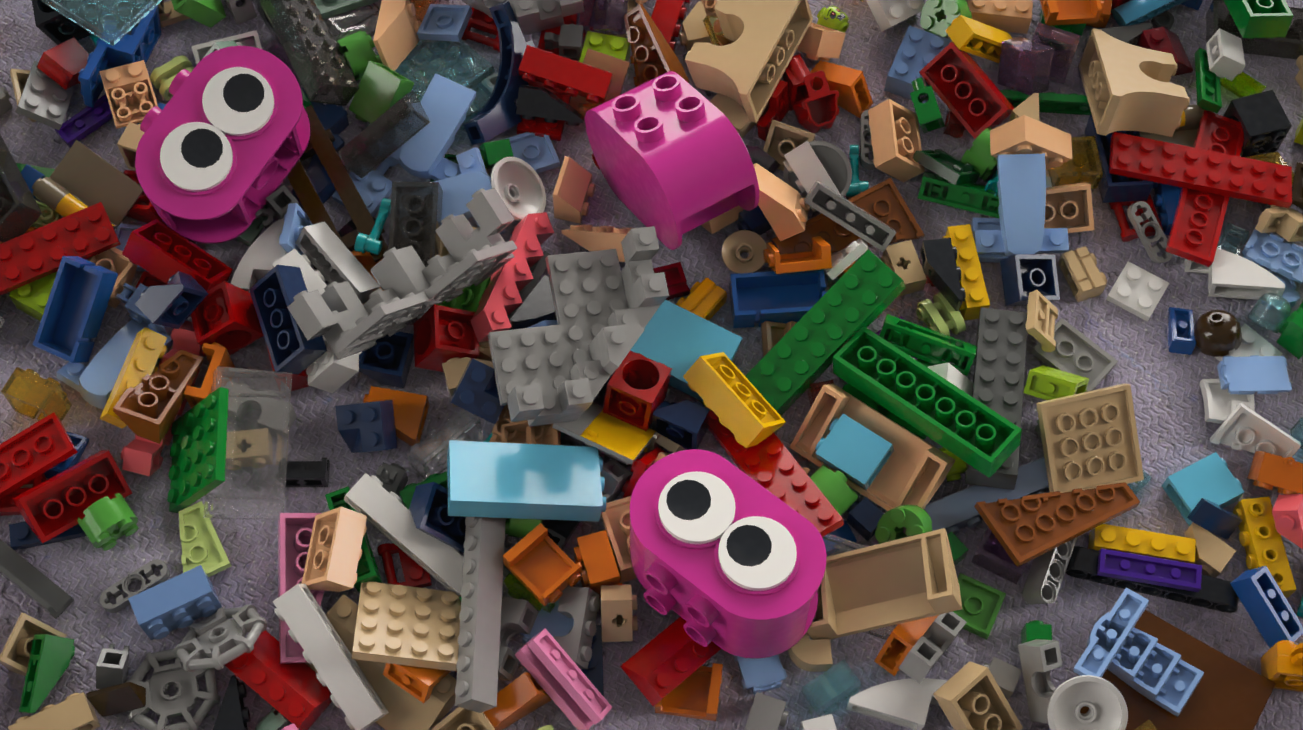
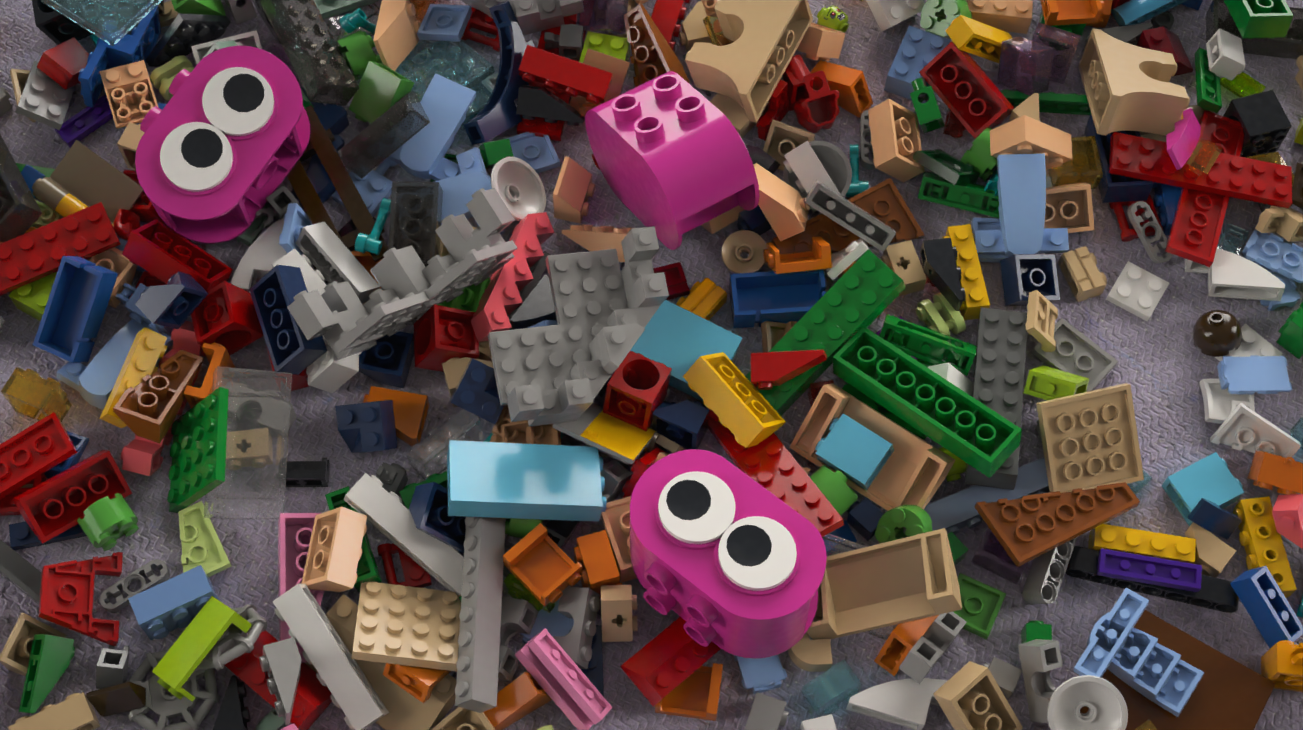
(68, 596): none -> red wing
(125, 223): none -> red hair
(186, 32): none -> black plate
(195, 644): none -> lime panel
(284, 668): none -> light grey slope
(357, 19): none -> teal brick
(776, 368): none -> red slope
(1180, 331): blue slope -> none
(1184, 138): none -> dark pink slope
(1203, 156): none -> clear orange slope
(1270, 312): clear light blue helmet -> none

